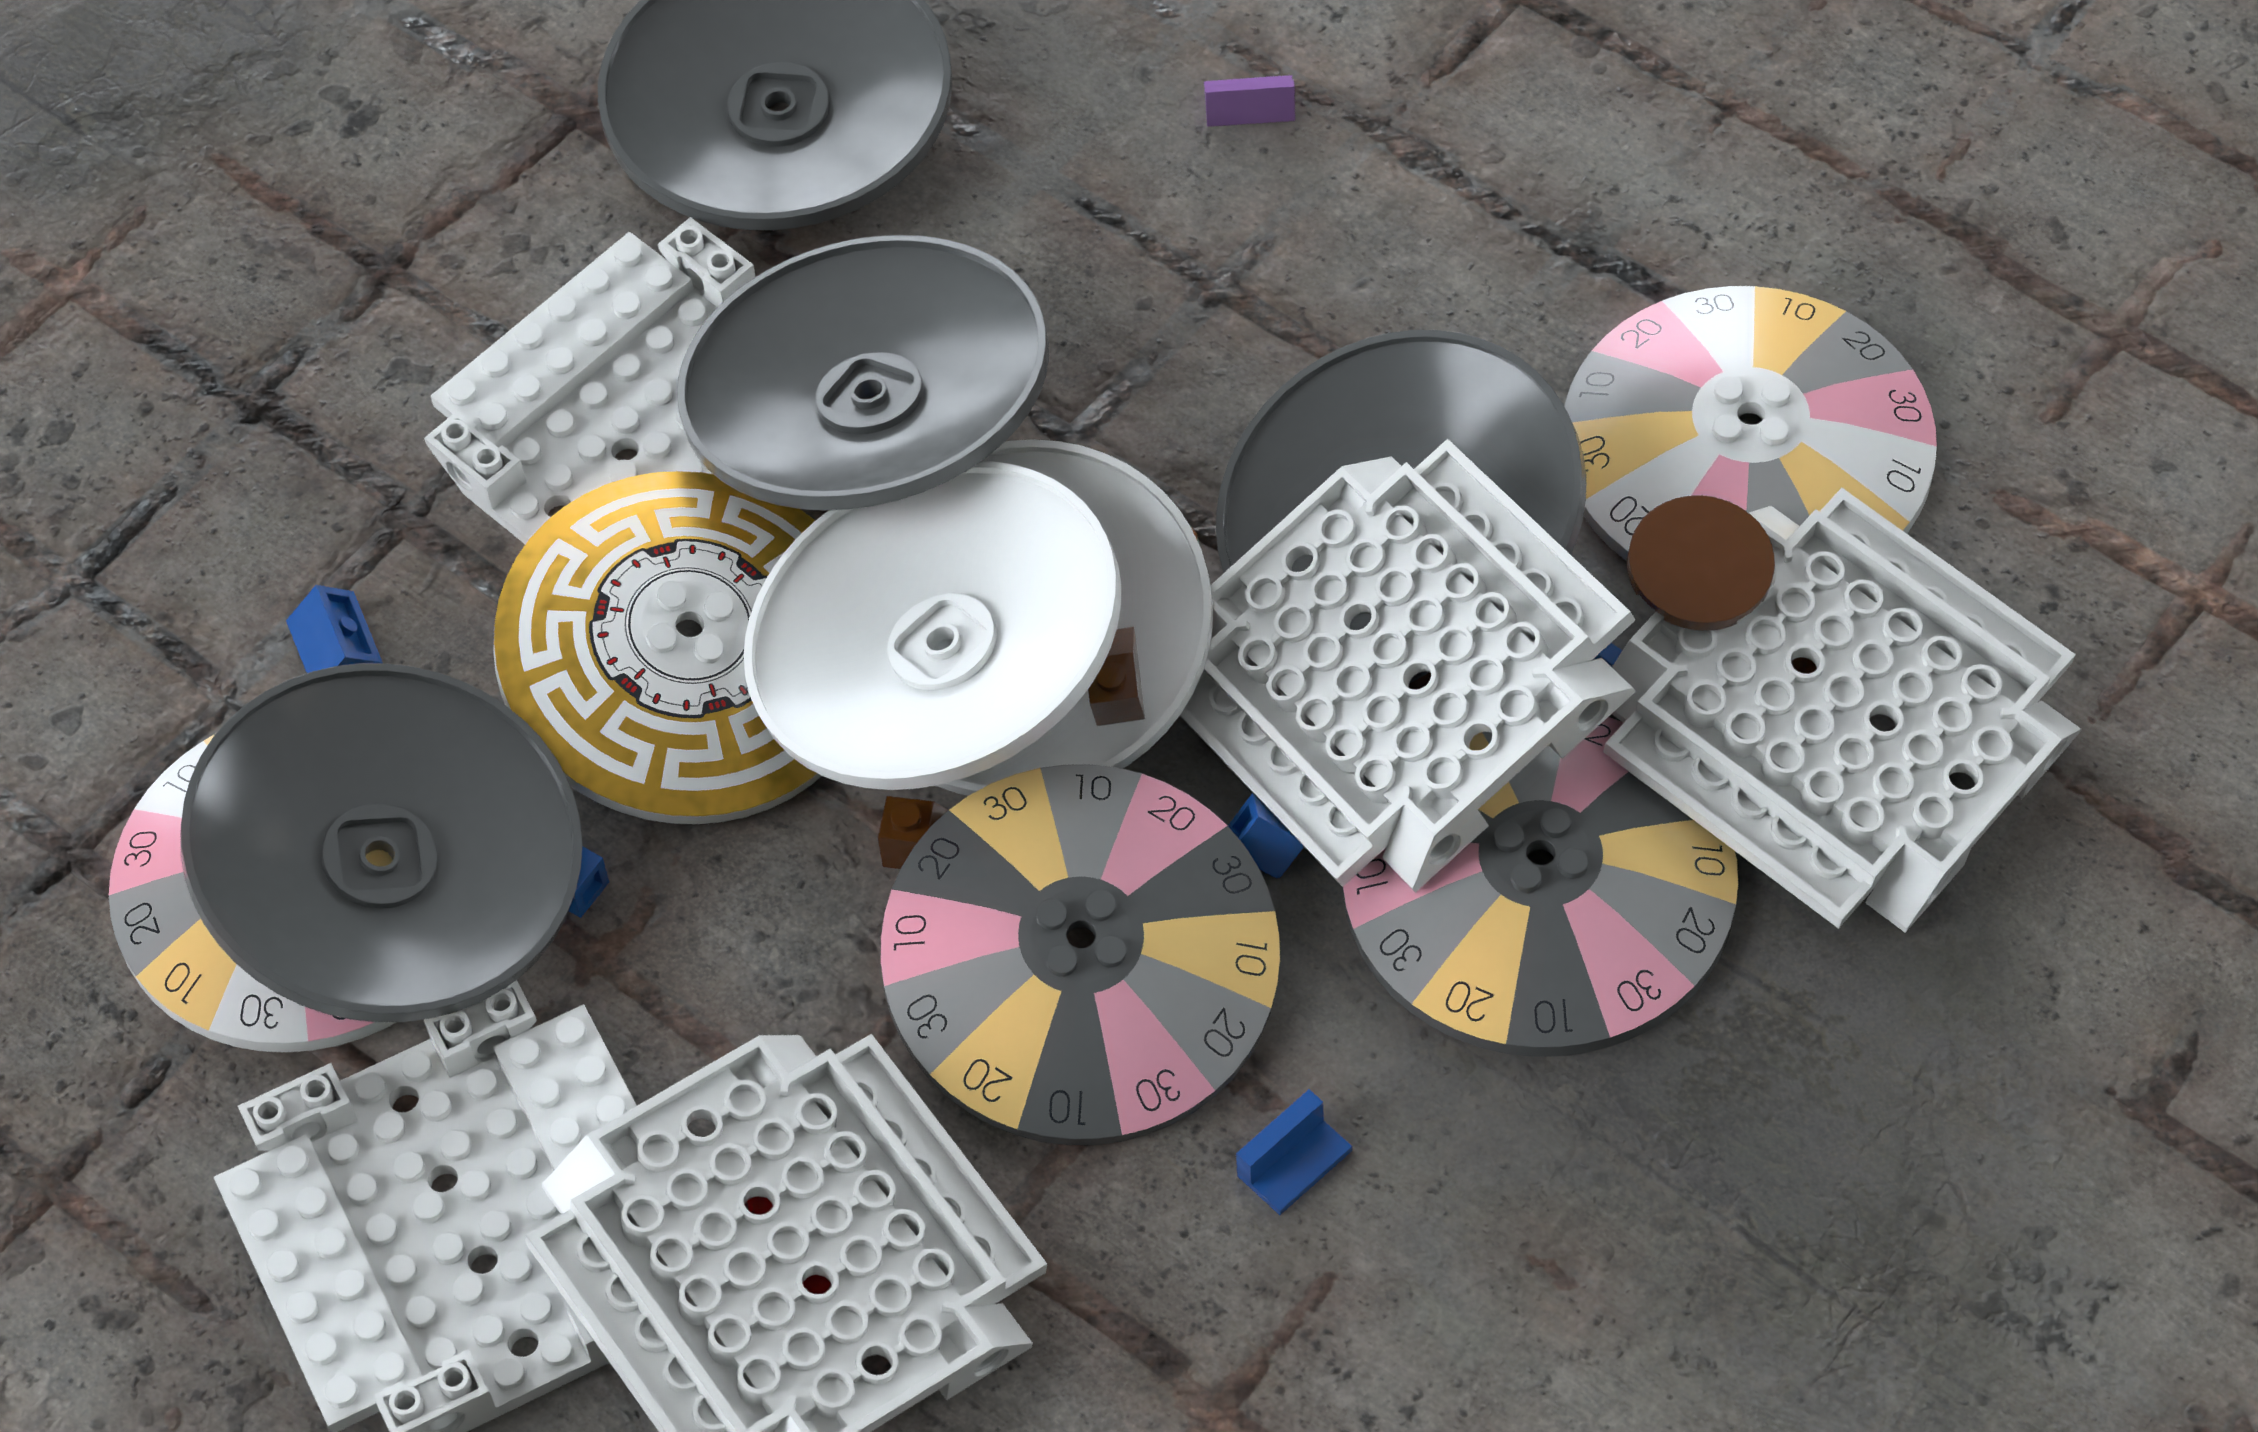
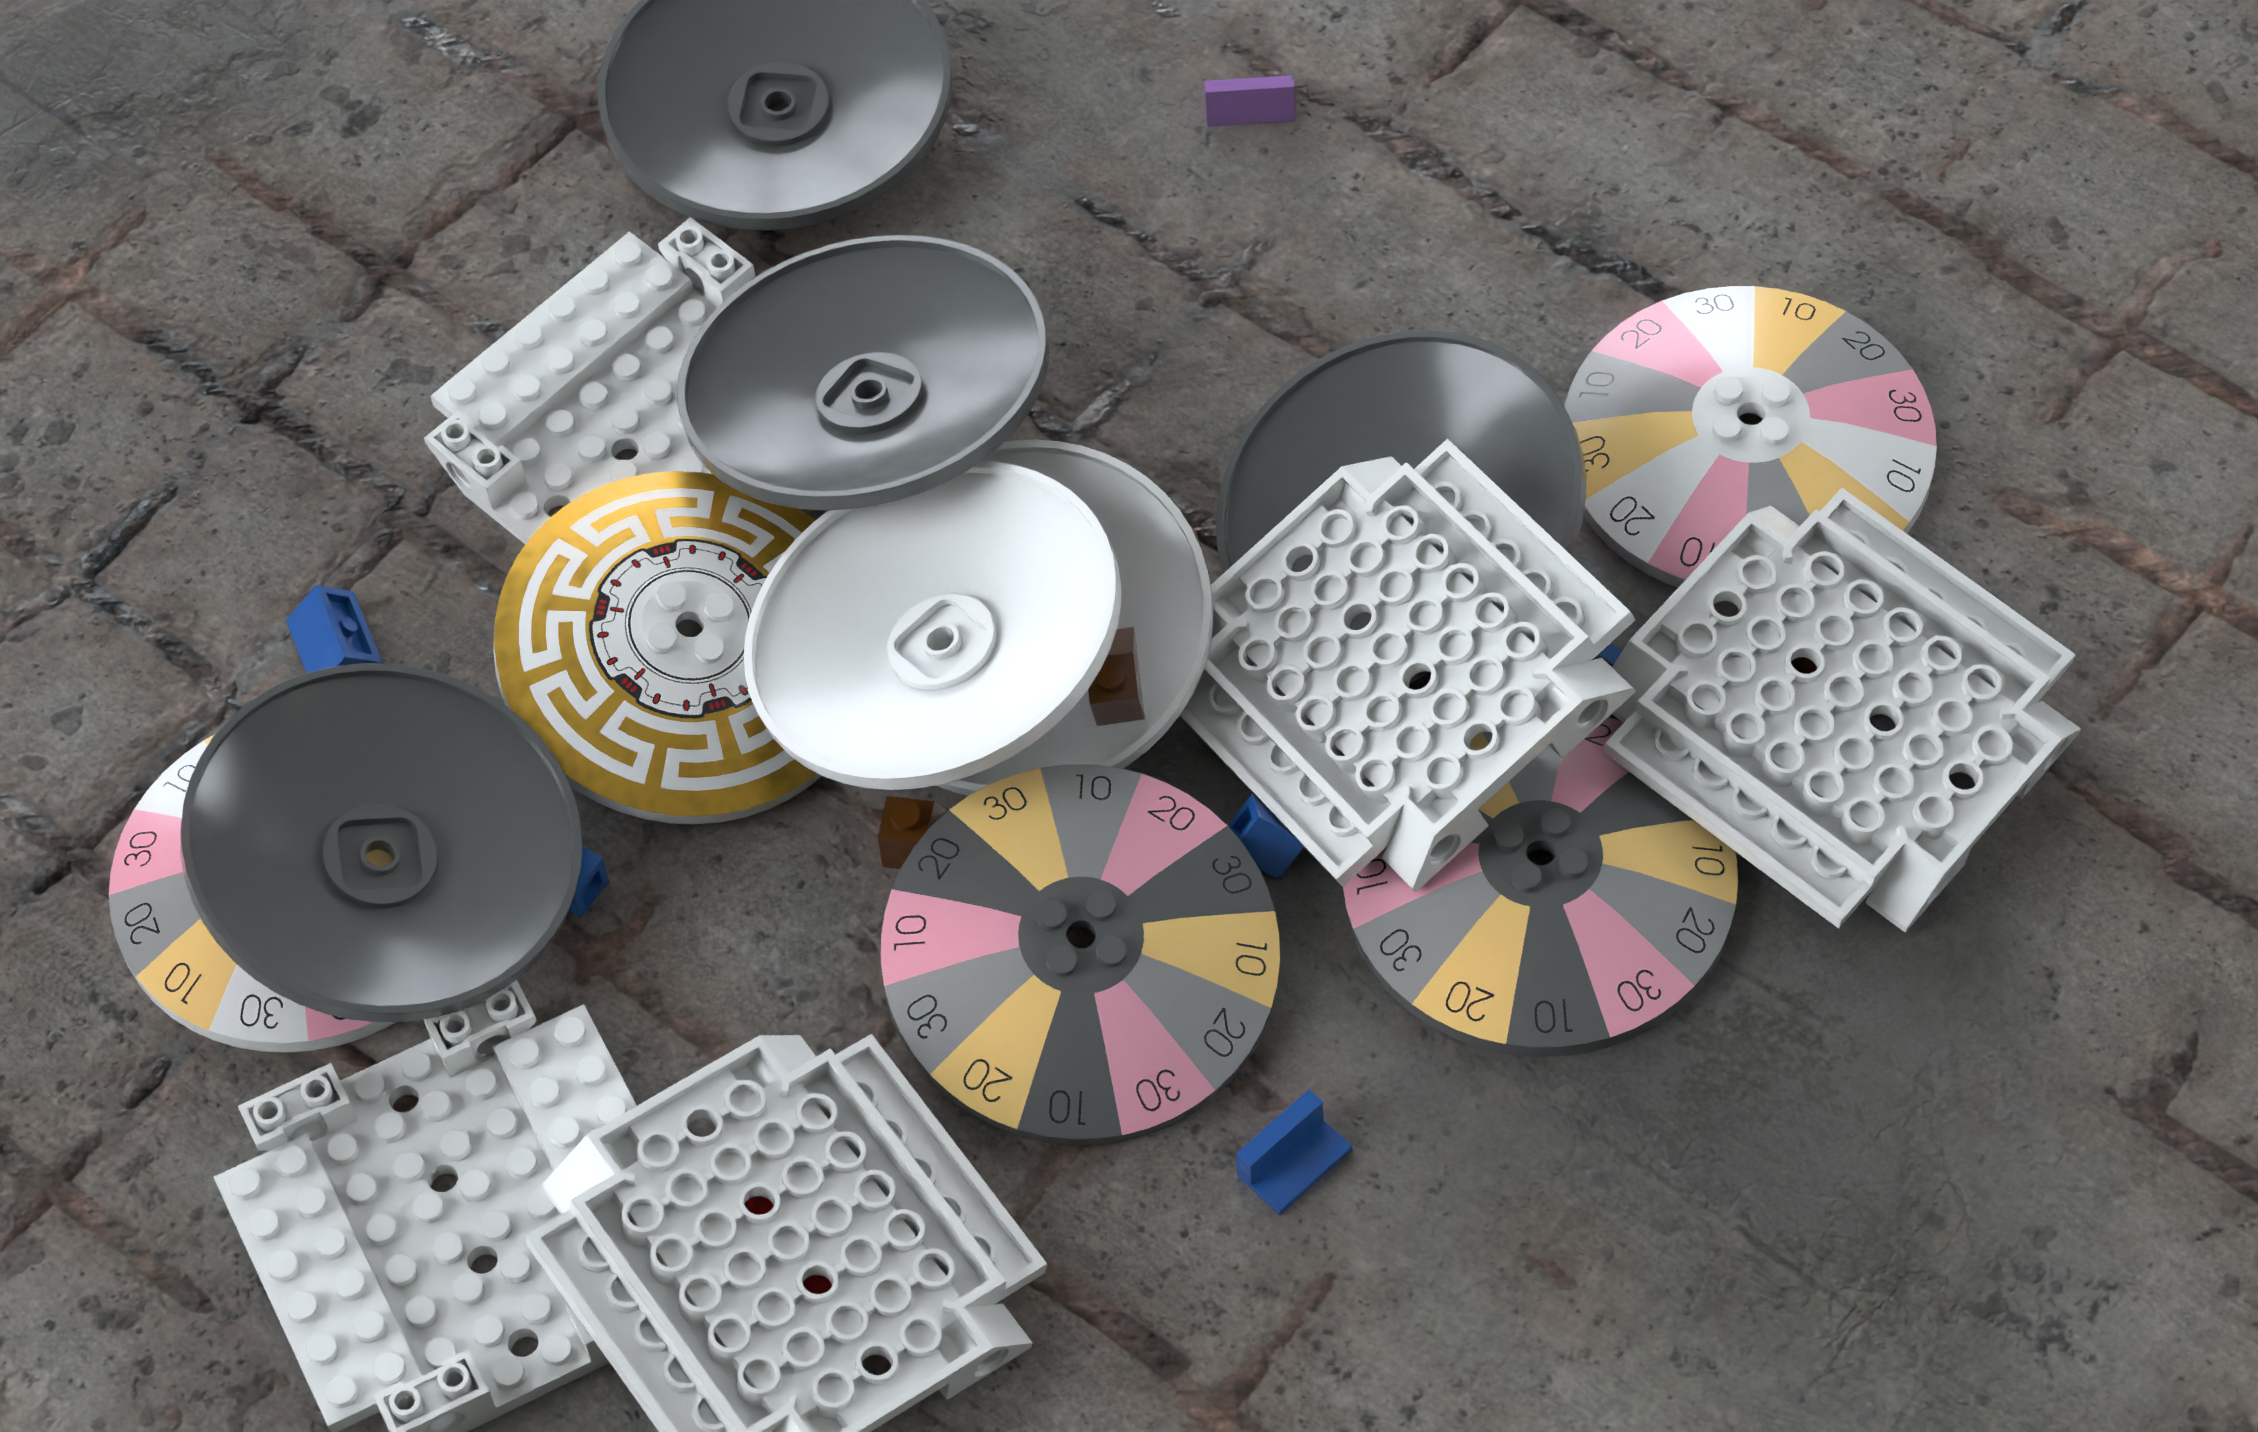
(1701, 562): reddish brown tile -> none

